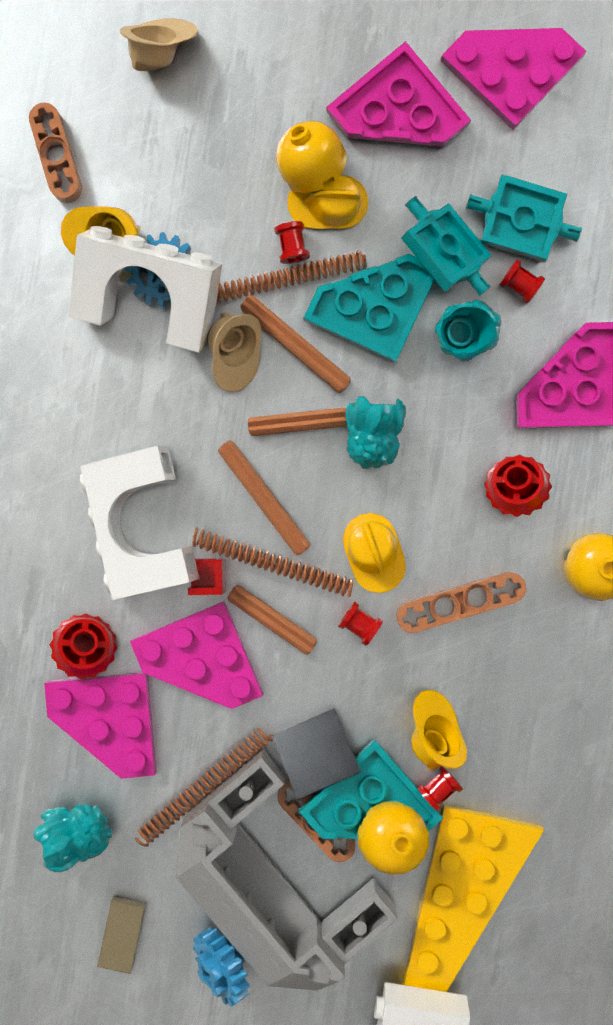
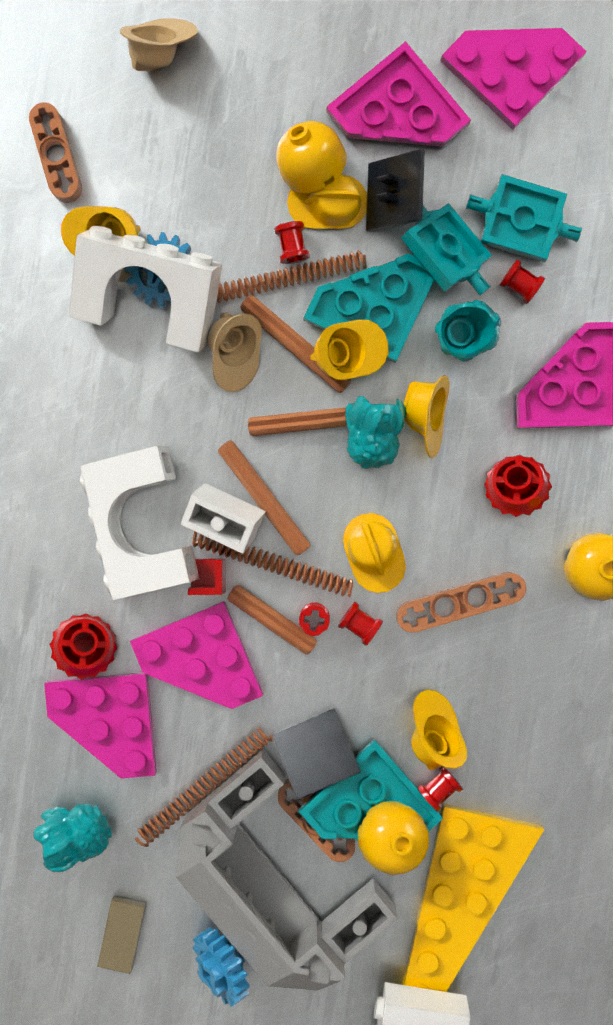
(222, 517): none -> white brick
(321, 626): none -> red bush
(351, 349): none -> yellow piece
(395, 190): none -> black piece
(425, 411): none -> yellow piece

